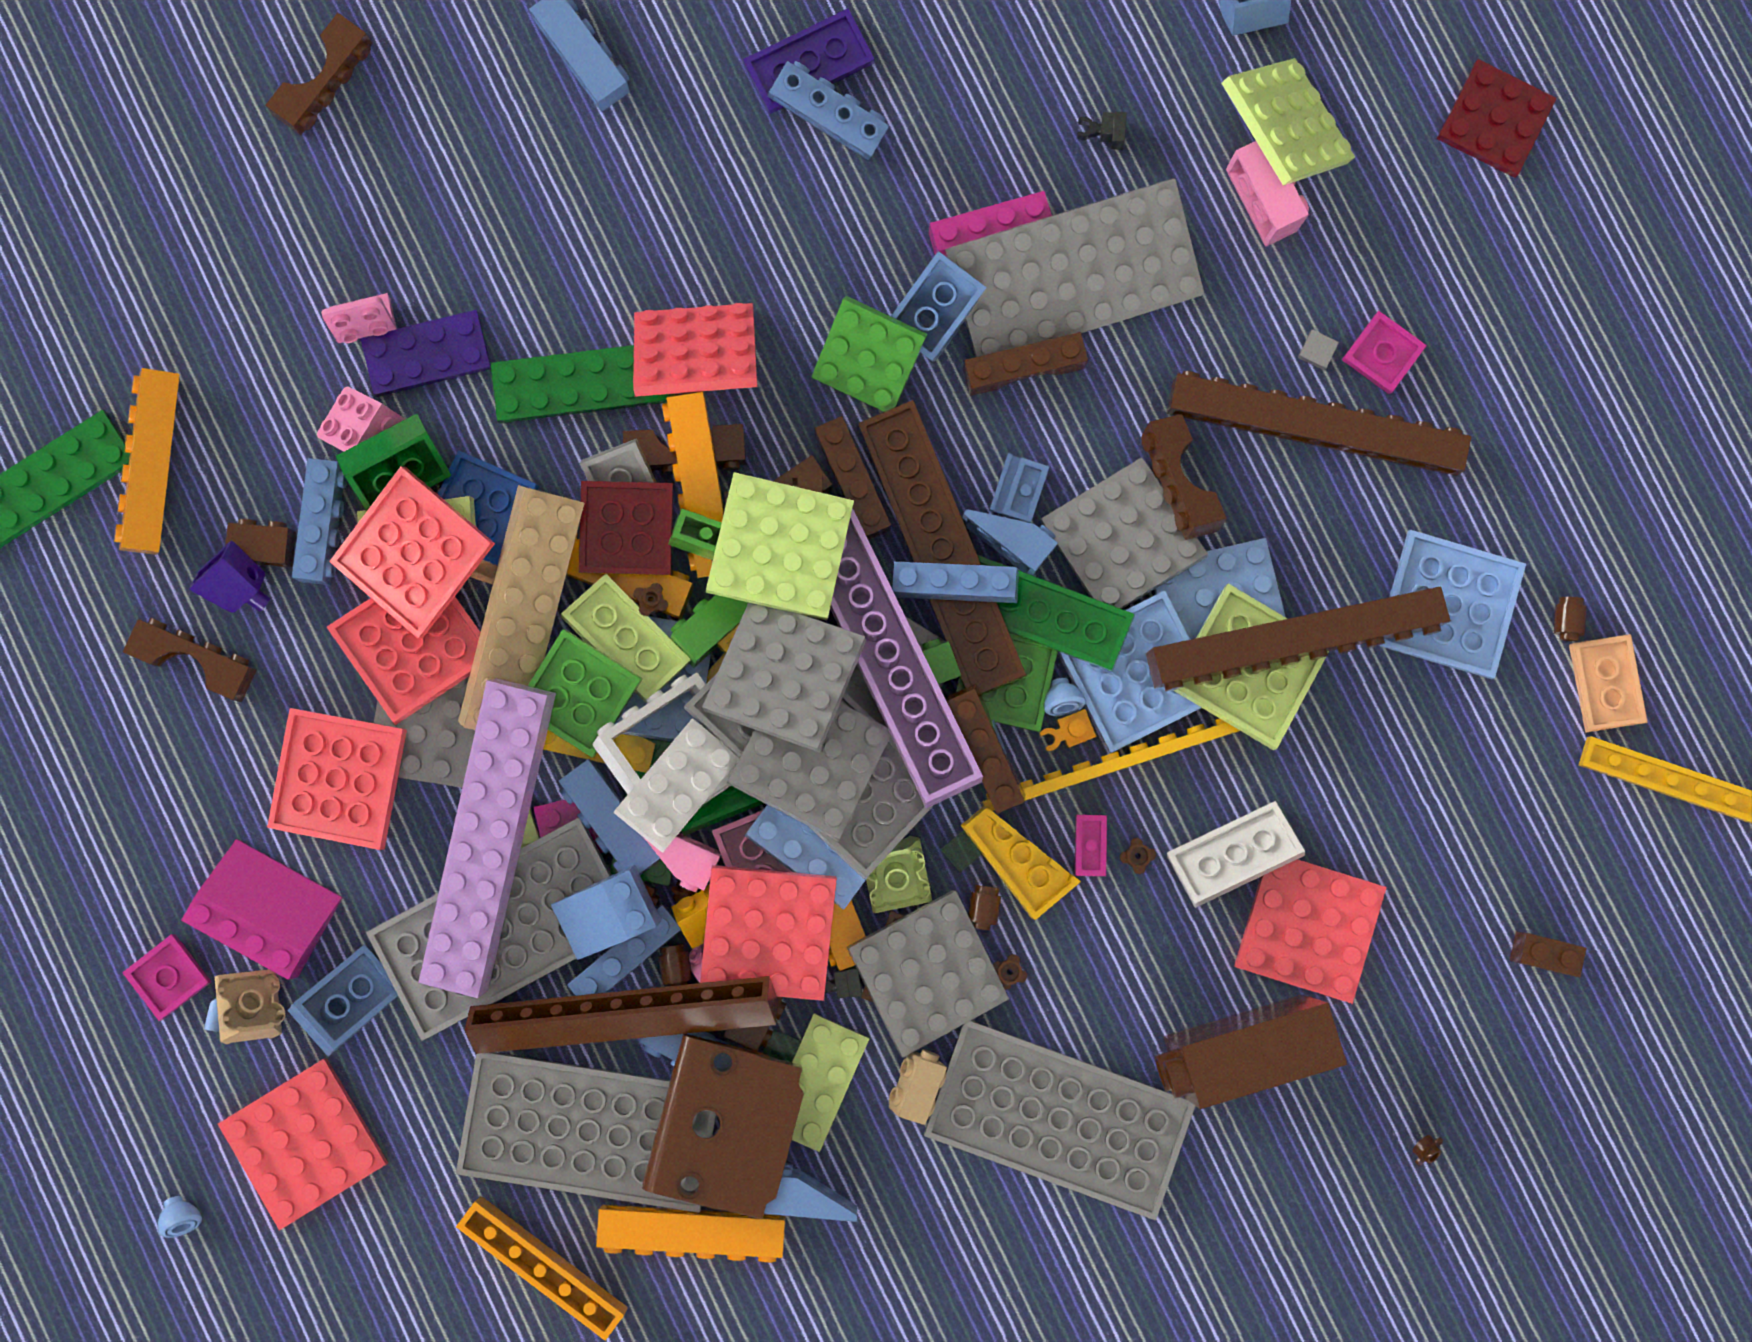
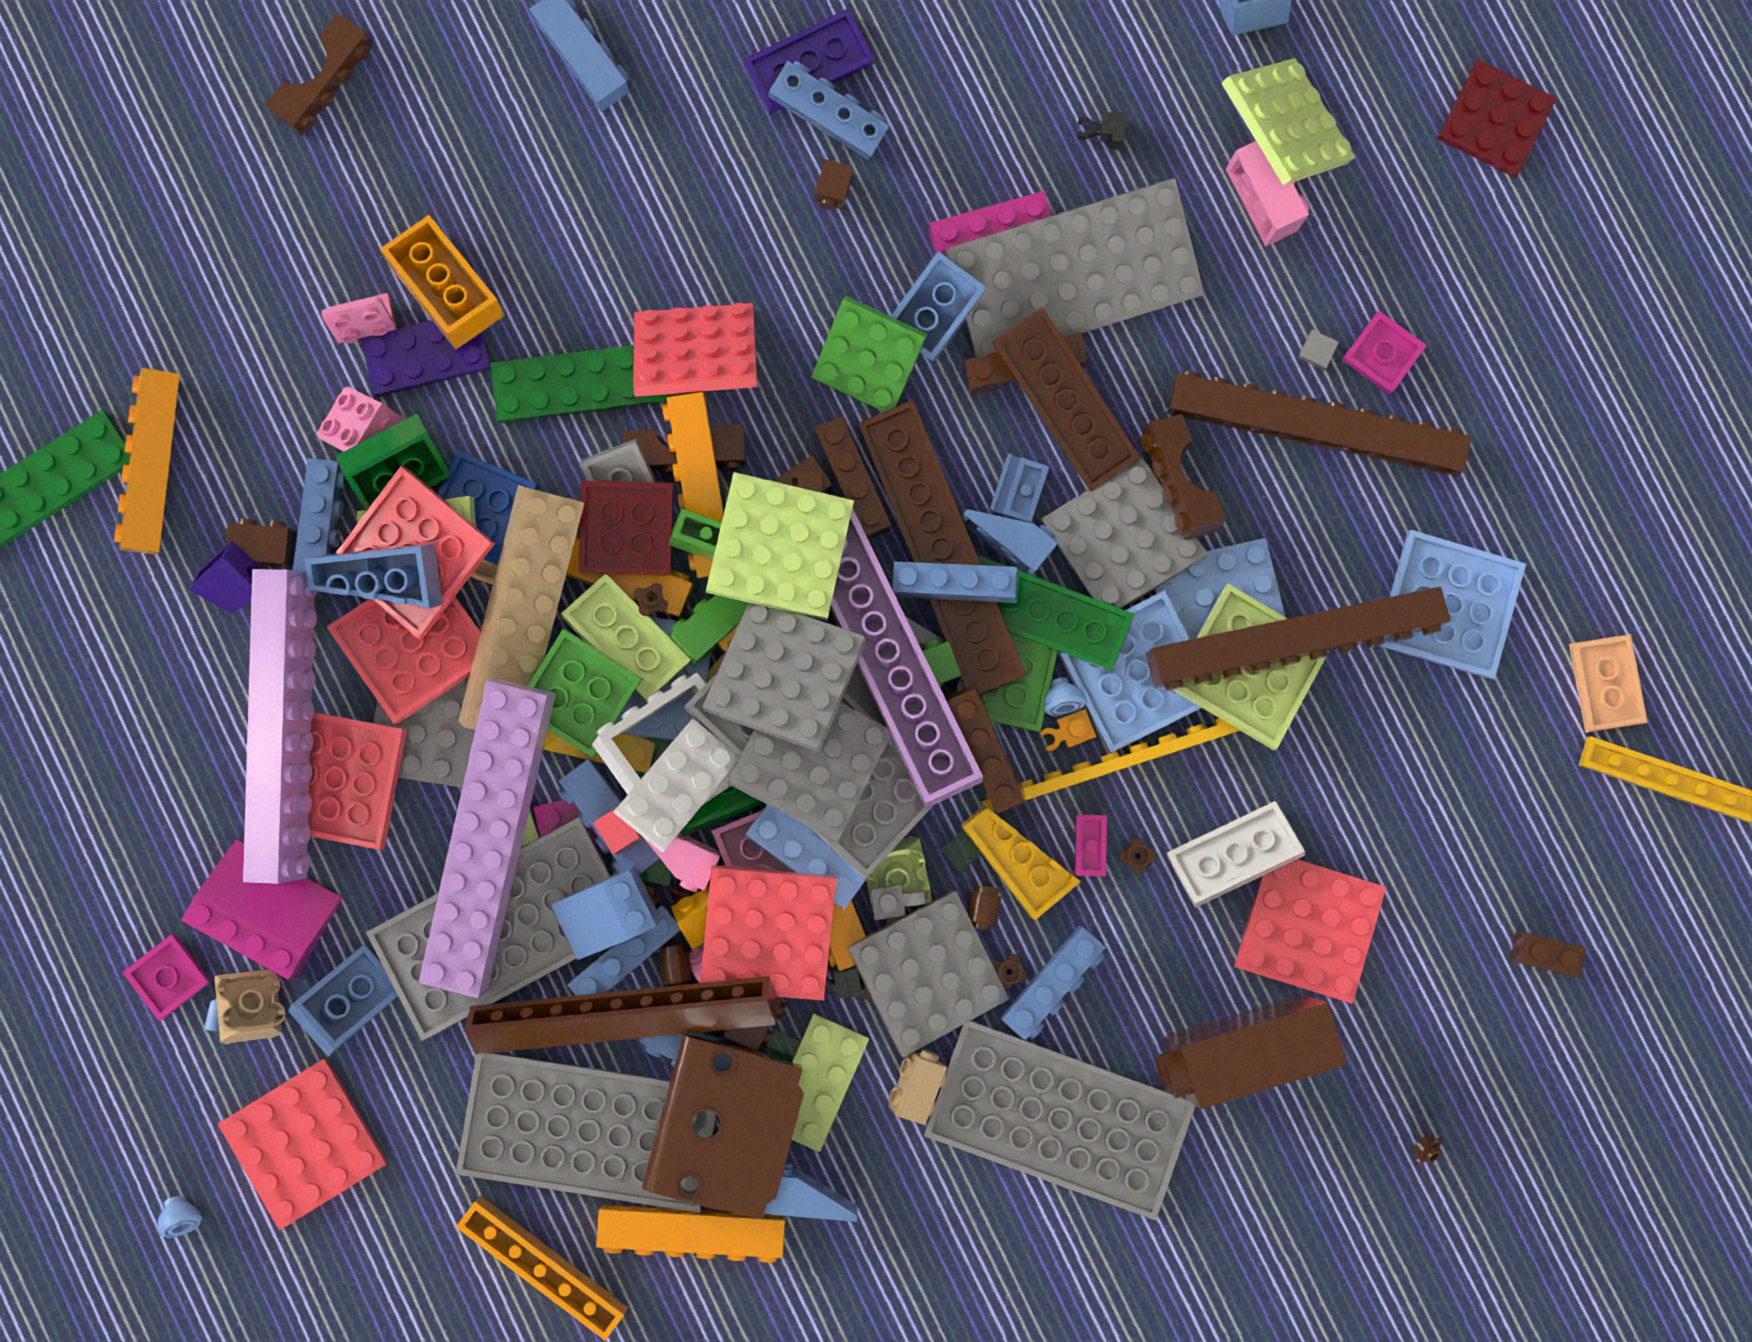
(223, 674): reddish brown arch -> none
(279, 727): none -> lavender brick
(385, 574): none -> medium blue wedge
(442, 282): none -> light orange brick
(616, 832): none -> coral panel
(834, 185): none -> reddish brown brick
(890, 901): none -> light grey plate
(1052, 982): none -> medium blue brick
(1065, 399): none -> reddish brown plate
(1570, 618): reddish brown brick -> none

